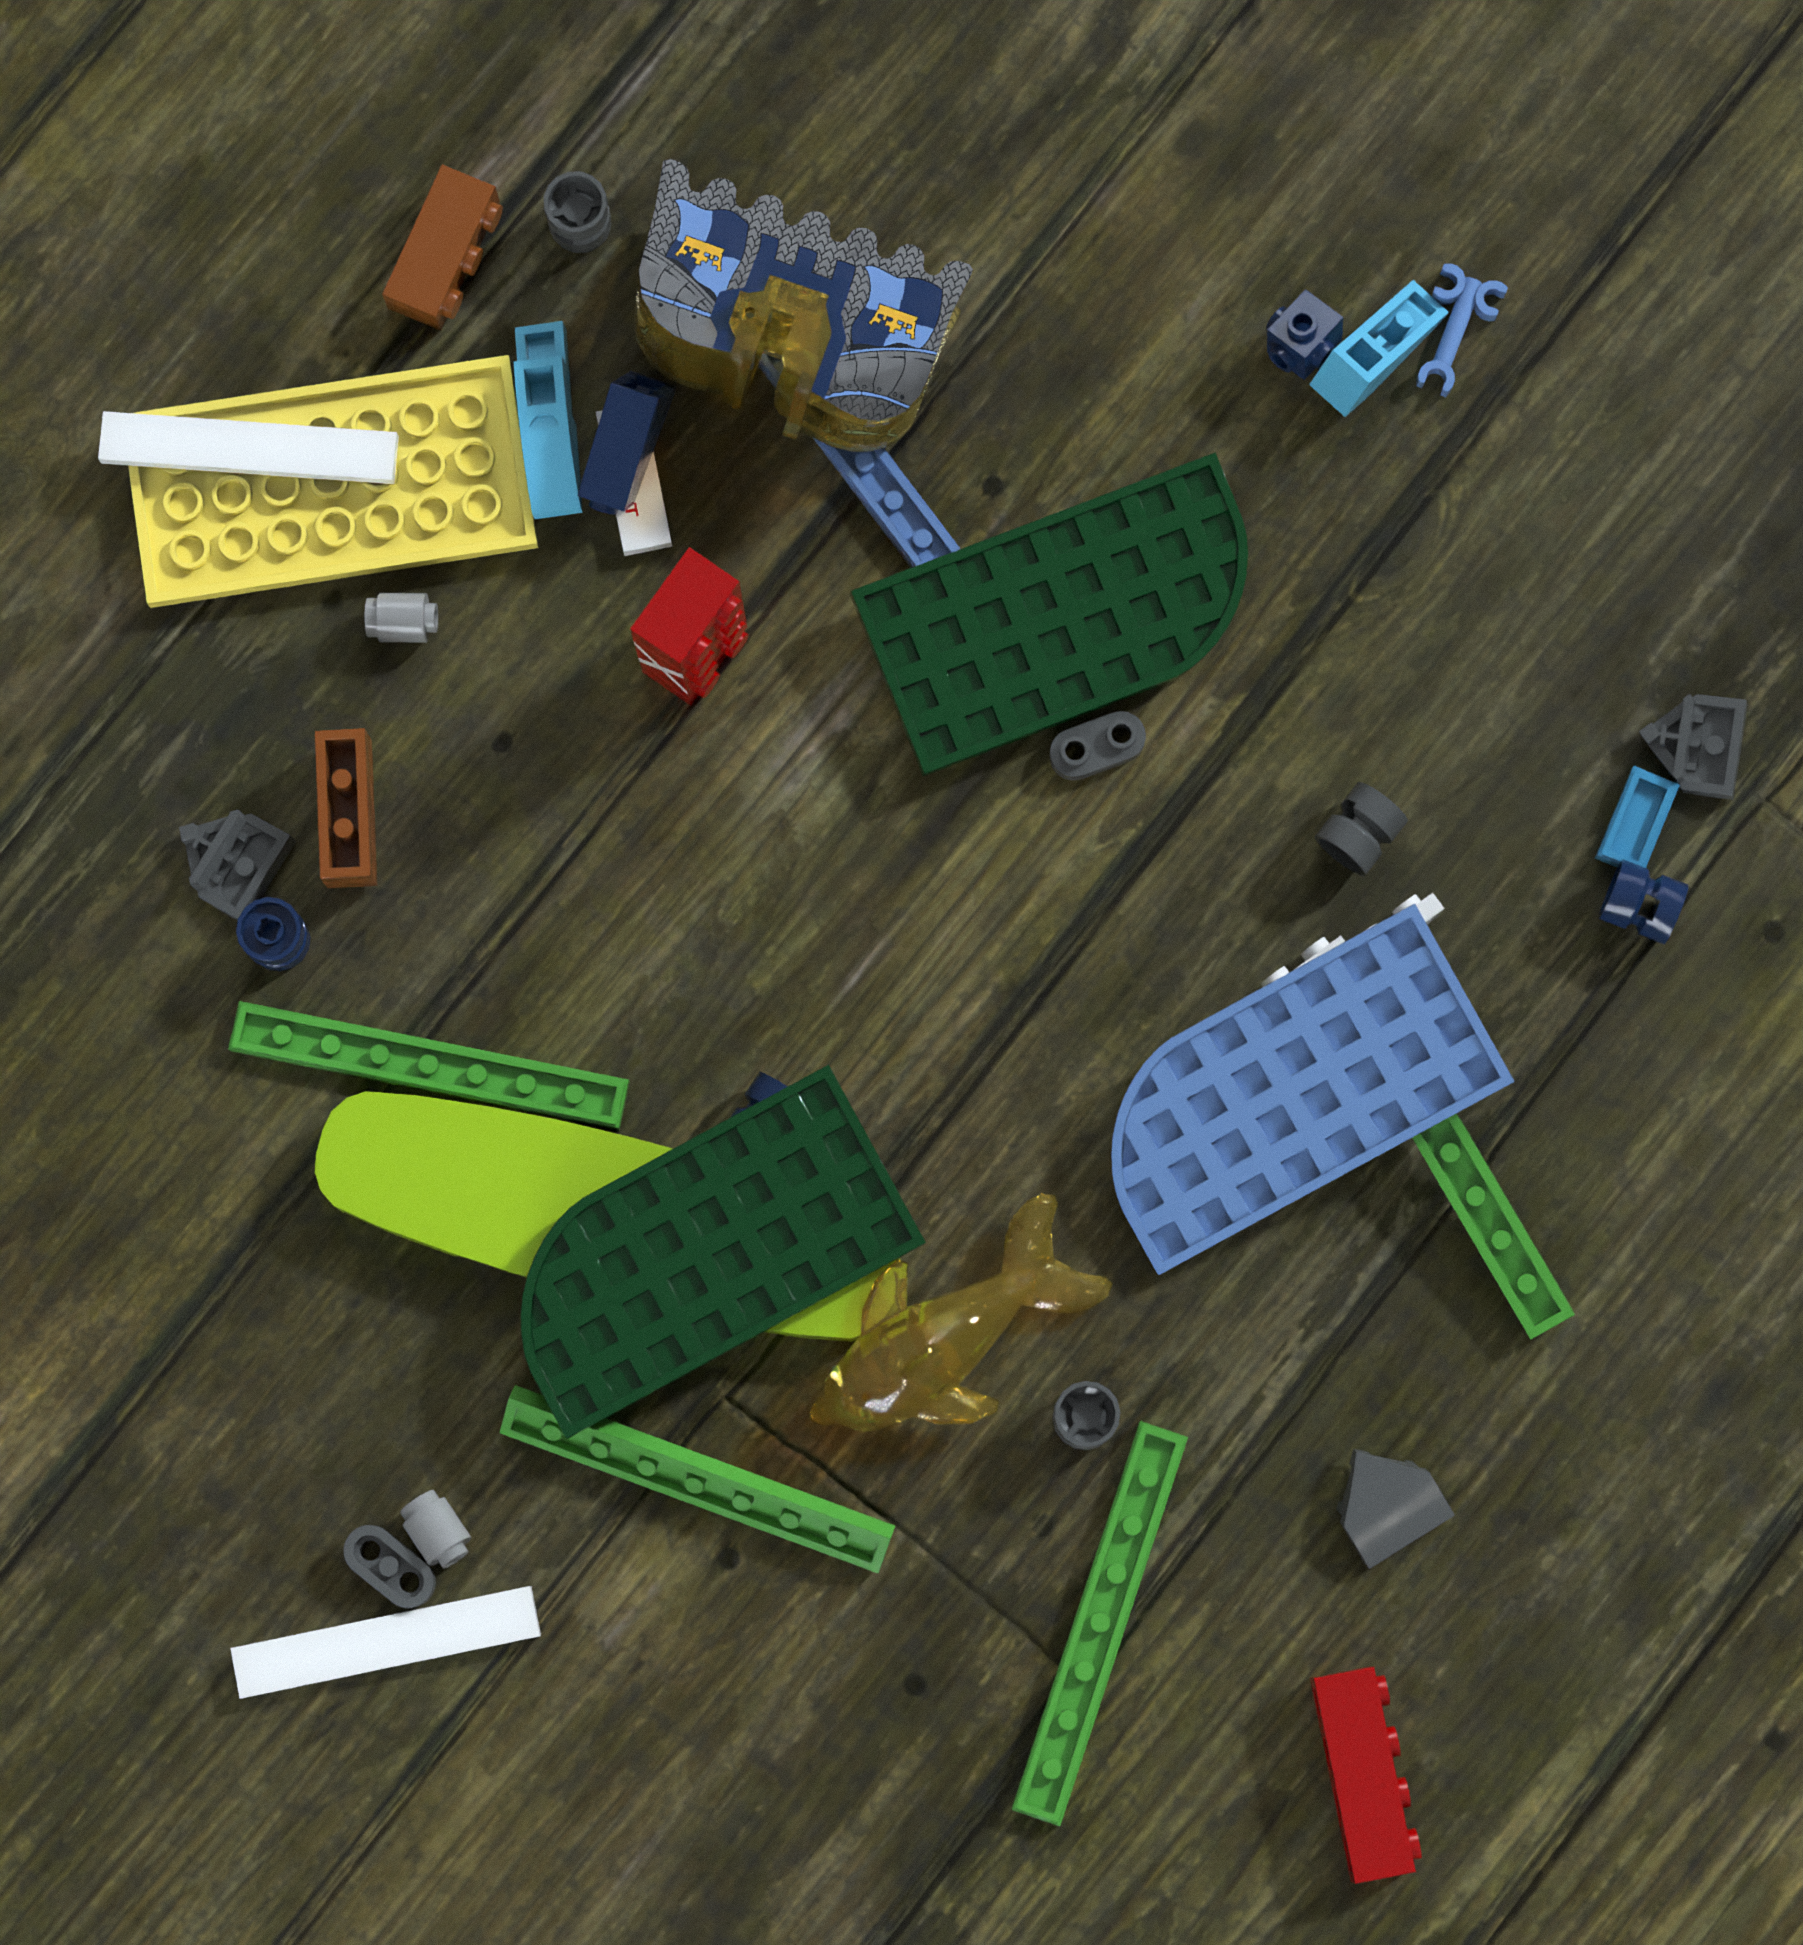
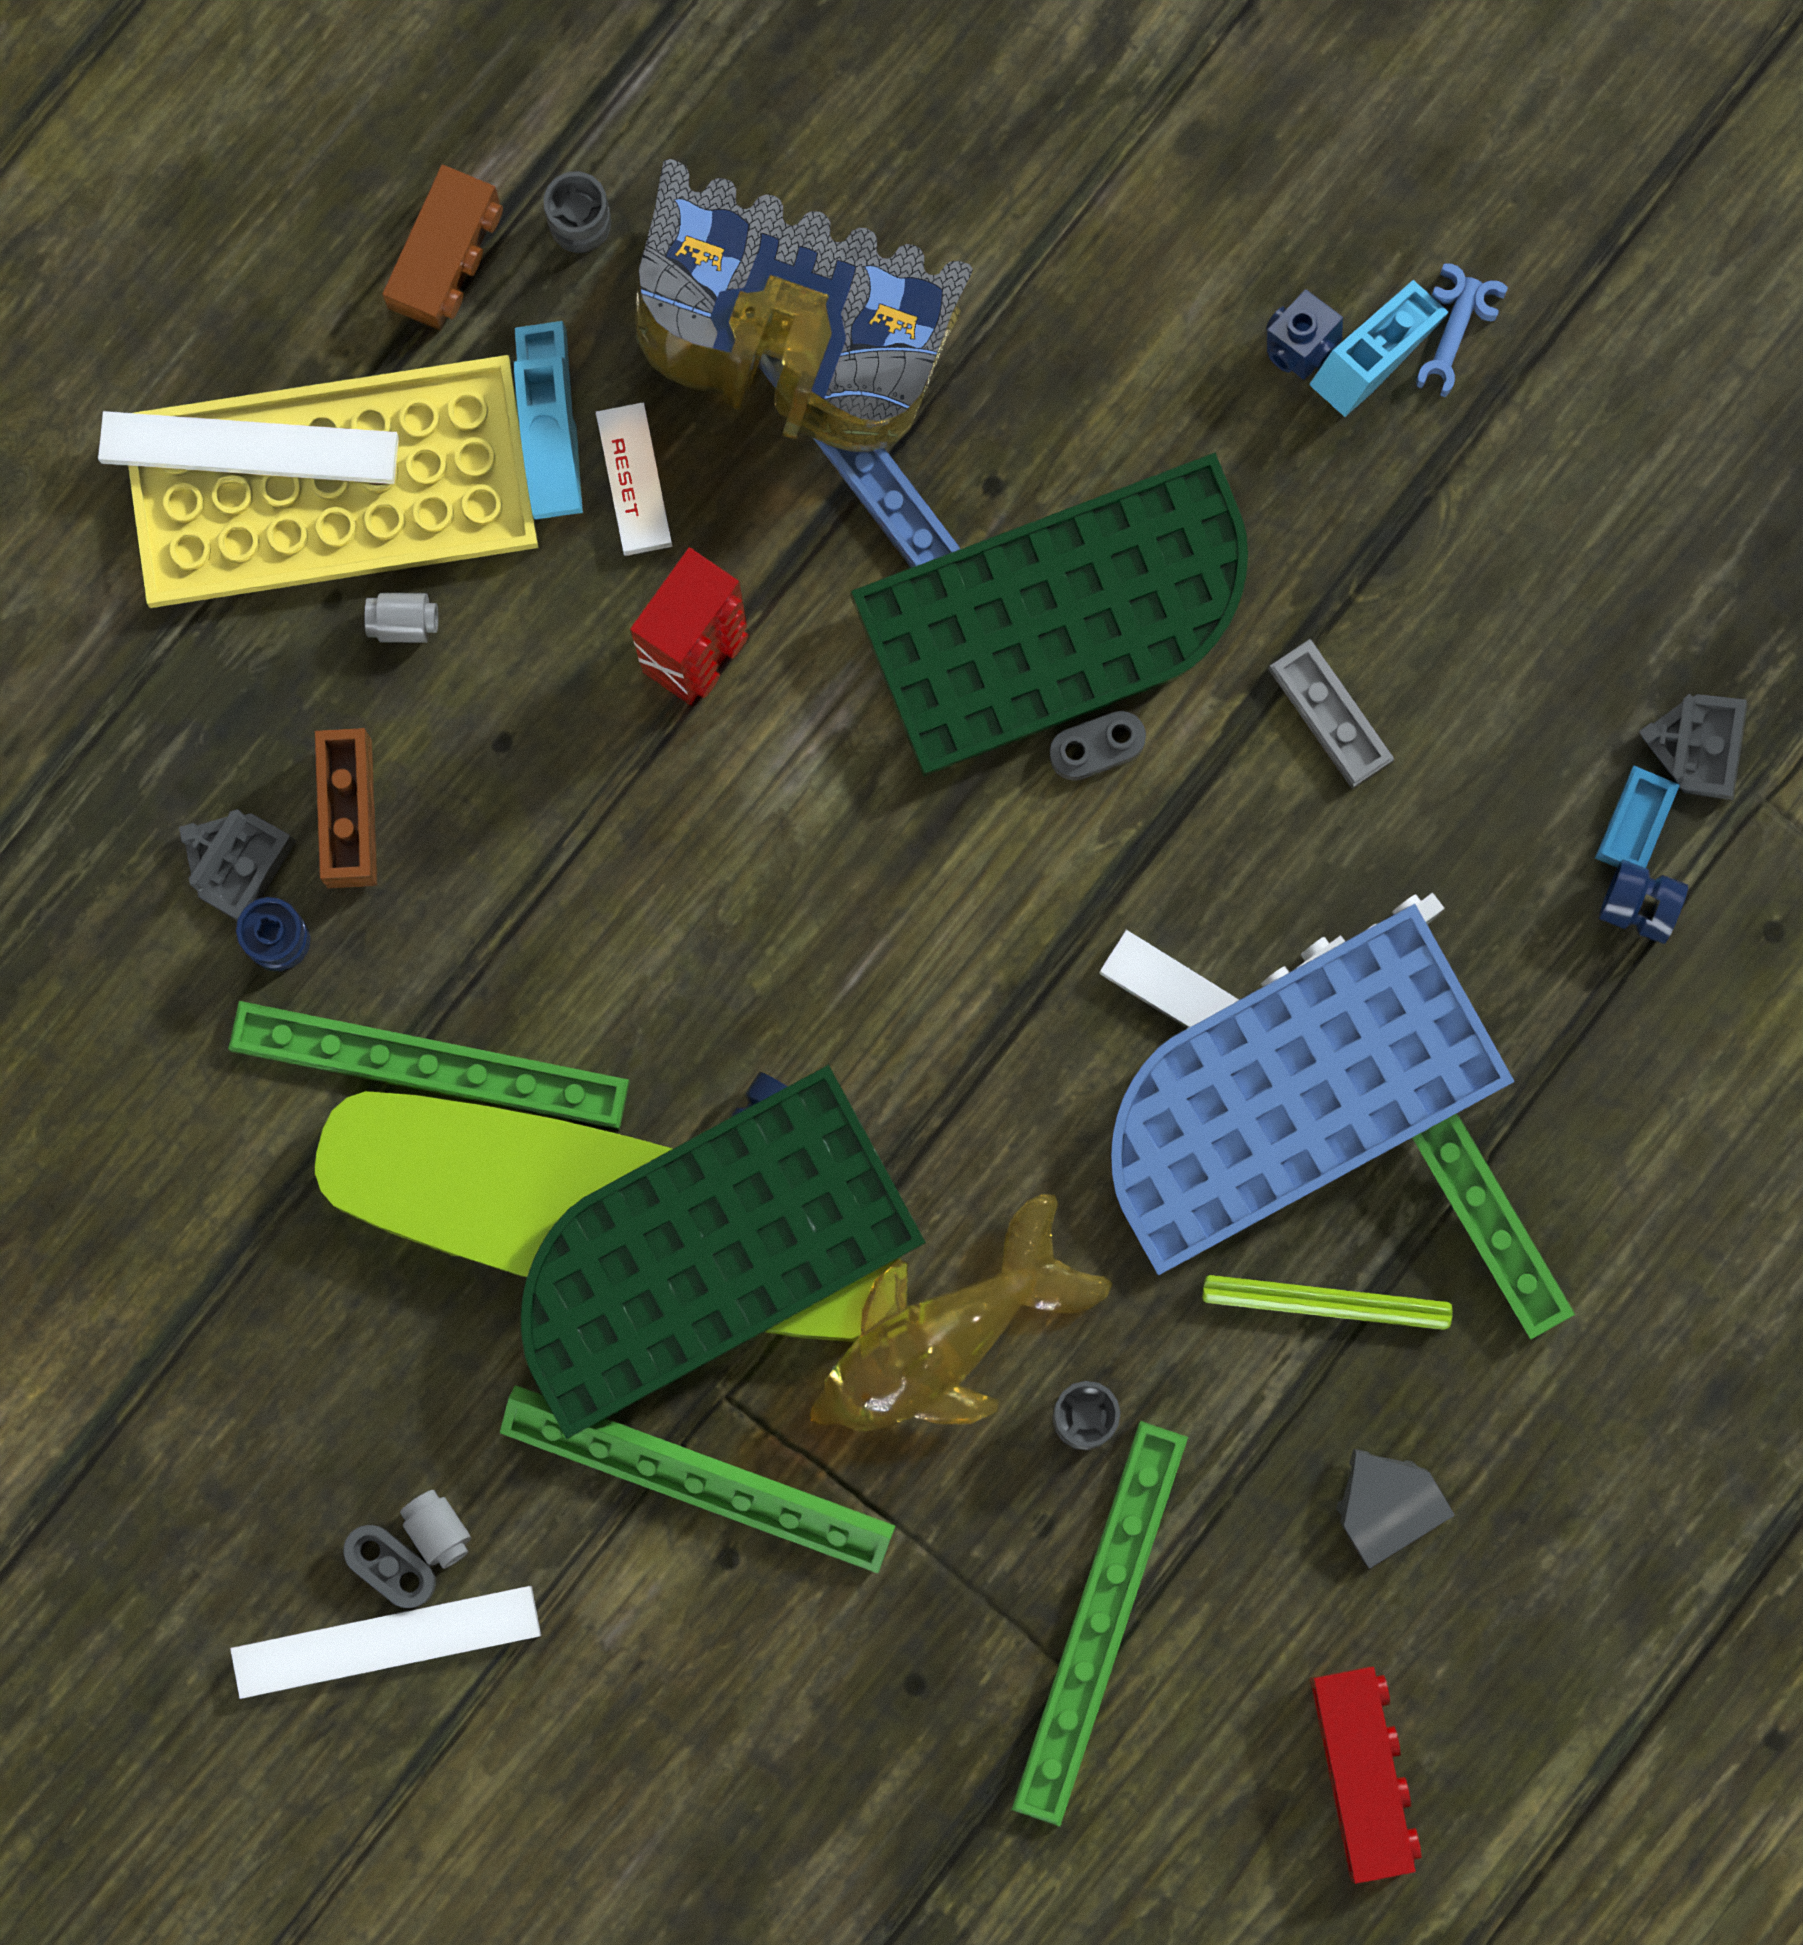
(625, 441): dark blue slope -> none
(1163, 982): none -> white tile
(1327, 1302): none -> lime axle
(1331, 714): none -> light grey tile
(1364, 824): dark grey wheel -> none

